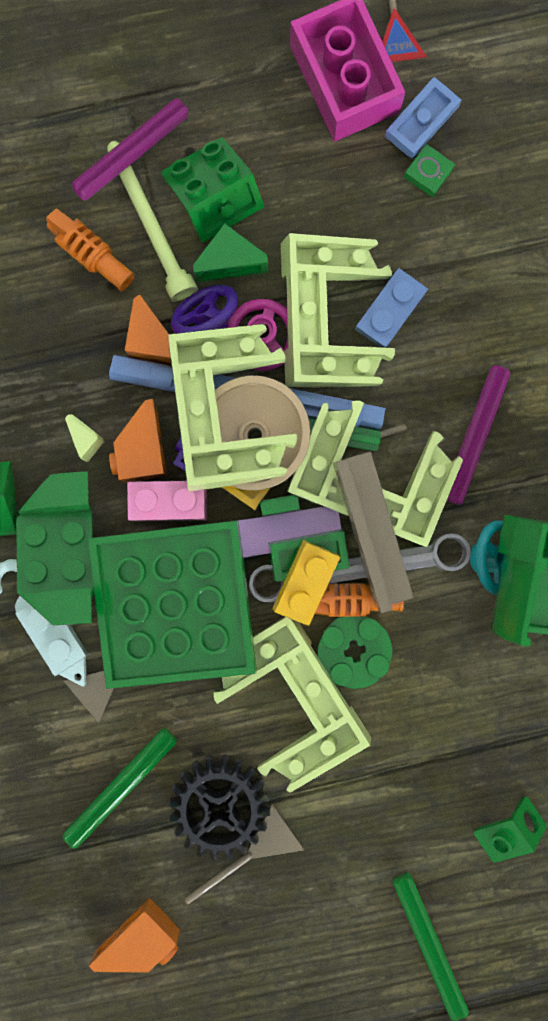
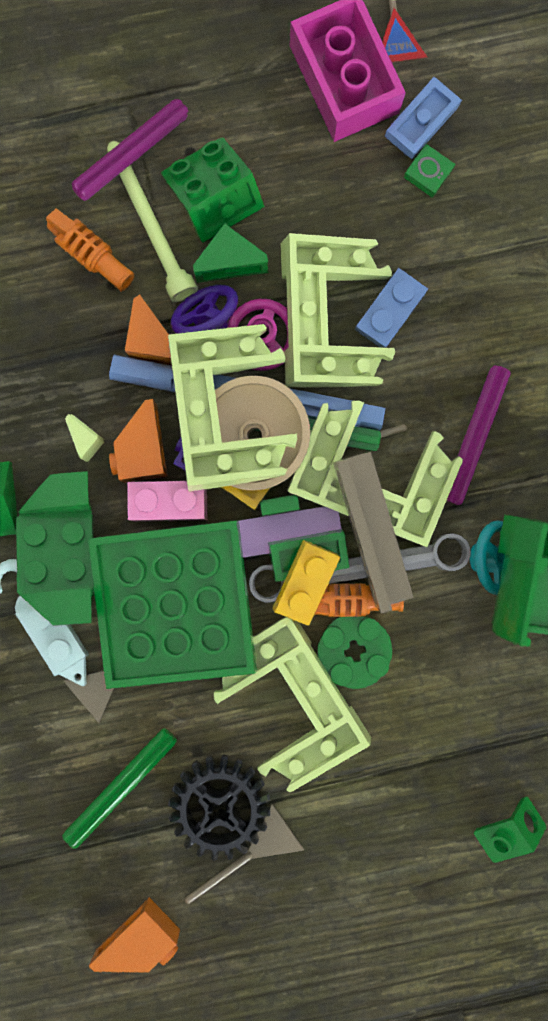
(430, 947): green axle -> none

